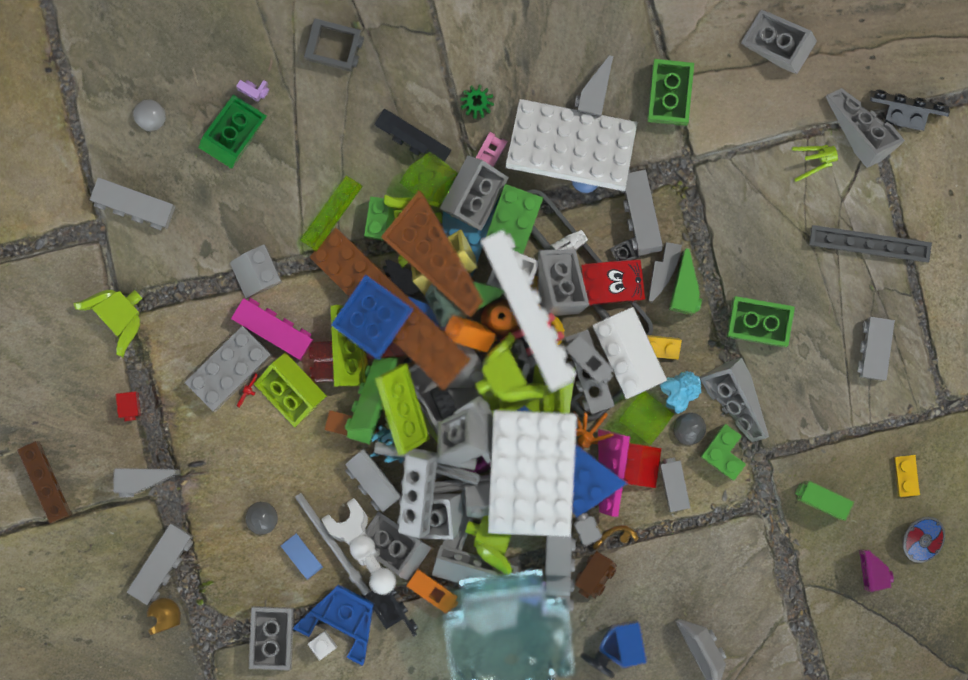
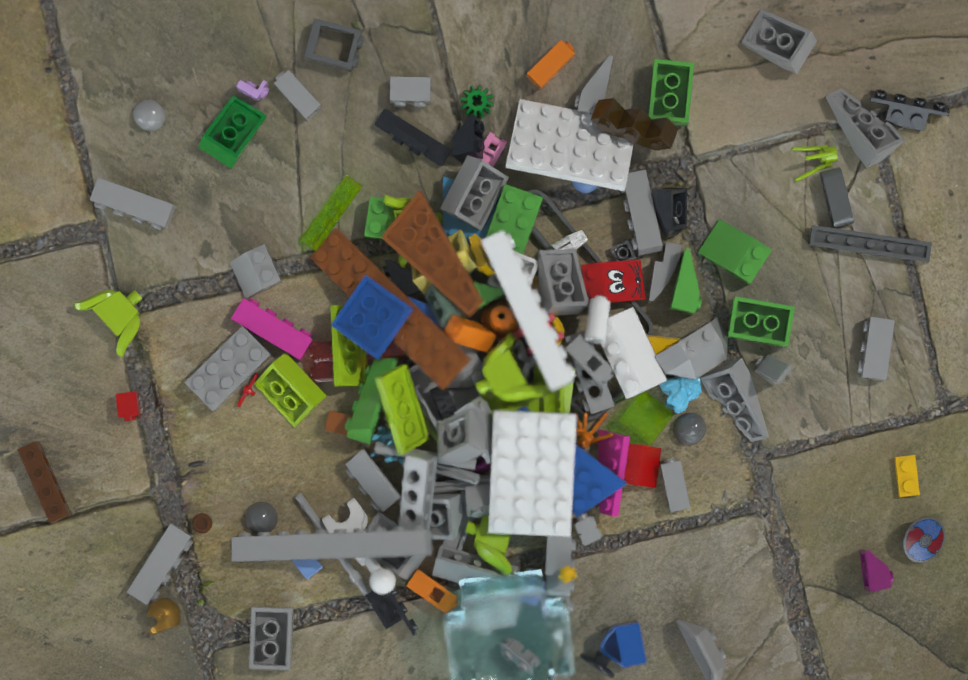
(138, 480): light grey slope -> none
(202, 523): none -> reddish brown plate
(297, 94): none -> light grey brick
(322, 645): white brick -> none
(332, 545): none -> light grey brick
(346, 613): blue wing -> none
(410, 91): none -> light grey brick
(431, 177): clear neon green slope -> none
(469, 140): none -> black slope
(483, 262): none -> yellow plate
(512, 651): none -> light grey hinge
(551, 64): none -> orange brick
(567, 574): none -> yellow plate
(595, 575): reddish brown brick -> none
(597, 320): none -> white brick
(628, 532): pearl gold piece -> none
(634, 125): none -> dark brown brick
(671, 209): none -> black slope
(696, 352): none -> light grey wedge
(719, 454): bright green brick -> none
(734, 251): none -> bright green slope
(771, 369): none -> light grey slope
(824, 500): bright green brick -> none
(836, 197): none -> dark grey beam

